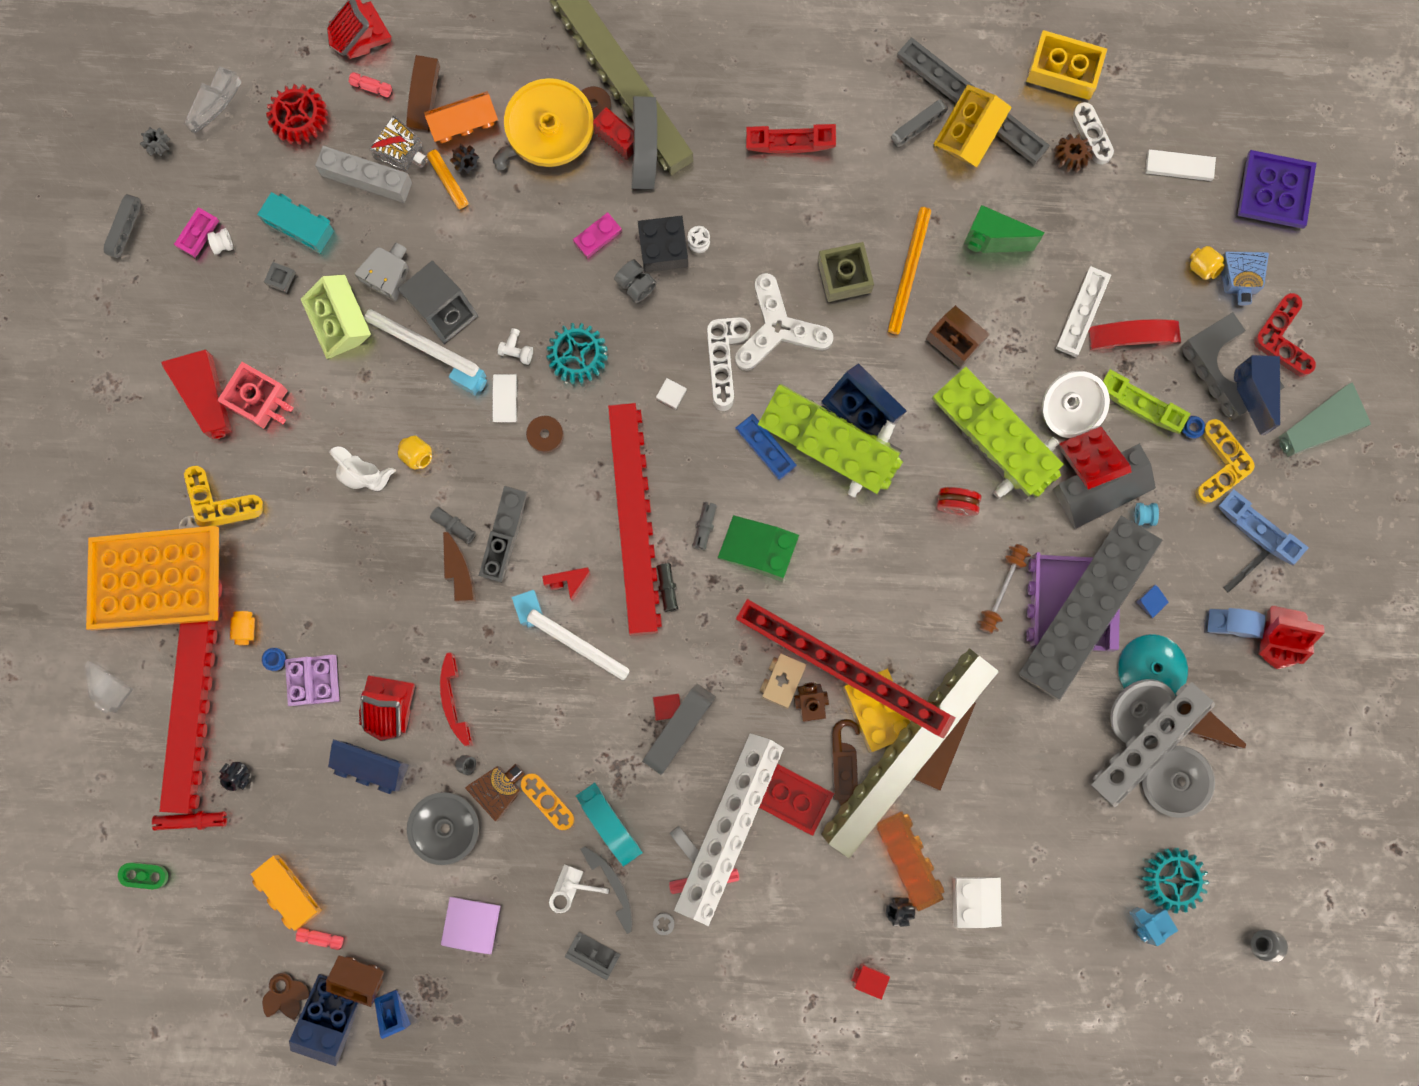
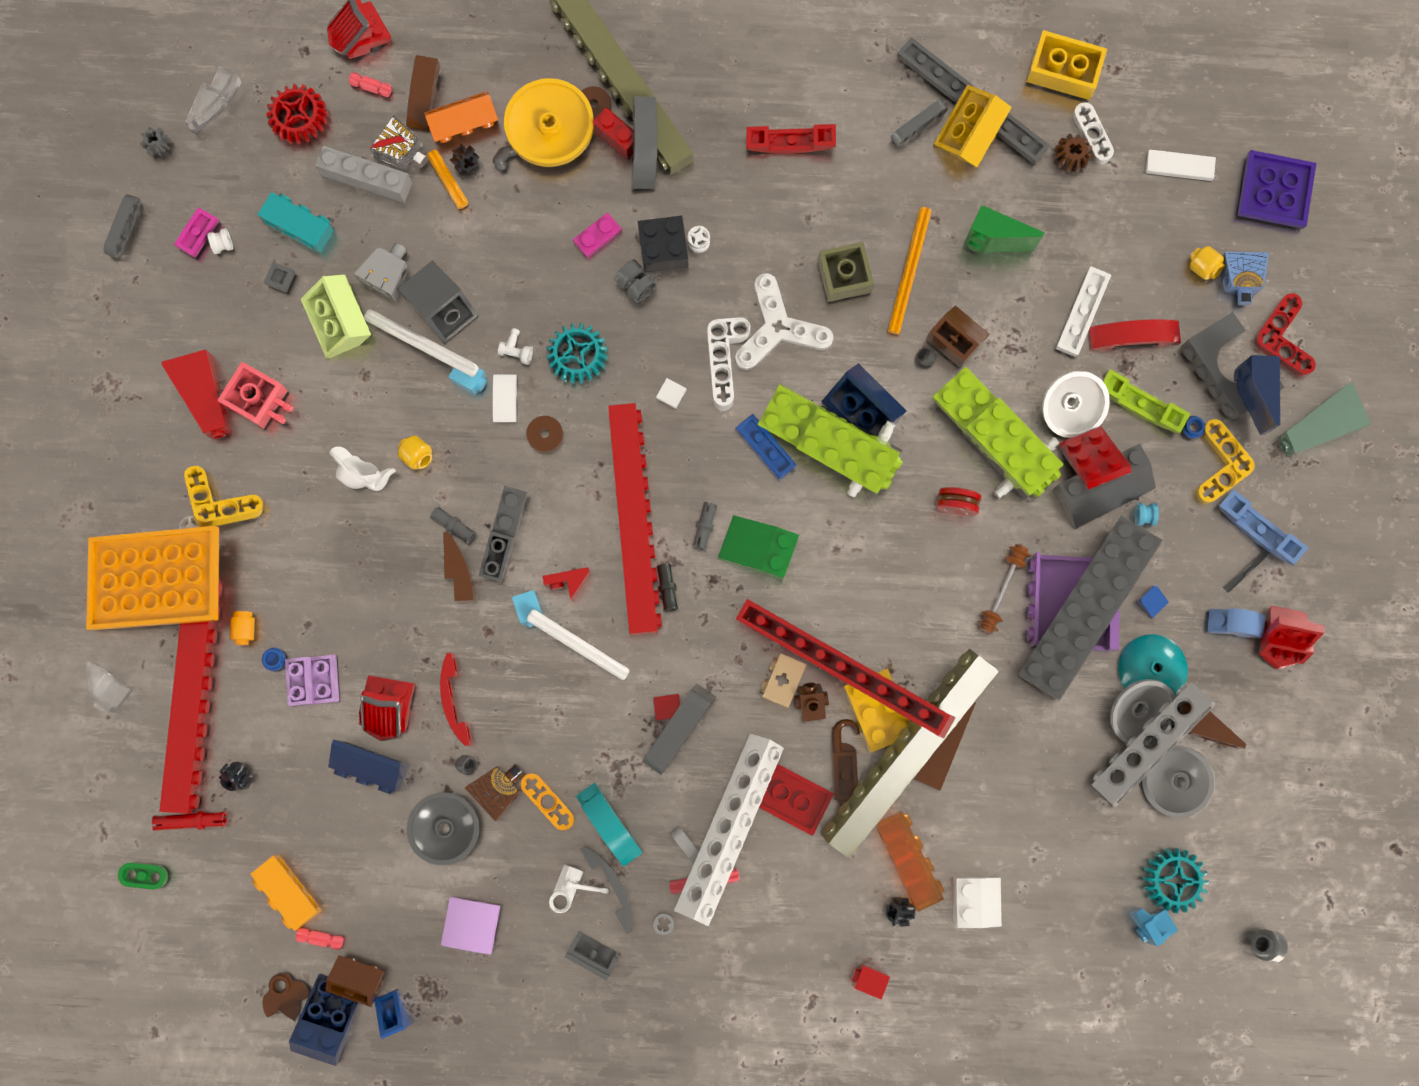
(930, 356): none -> dark grey hinge

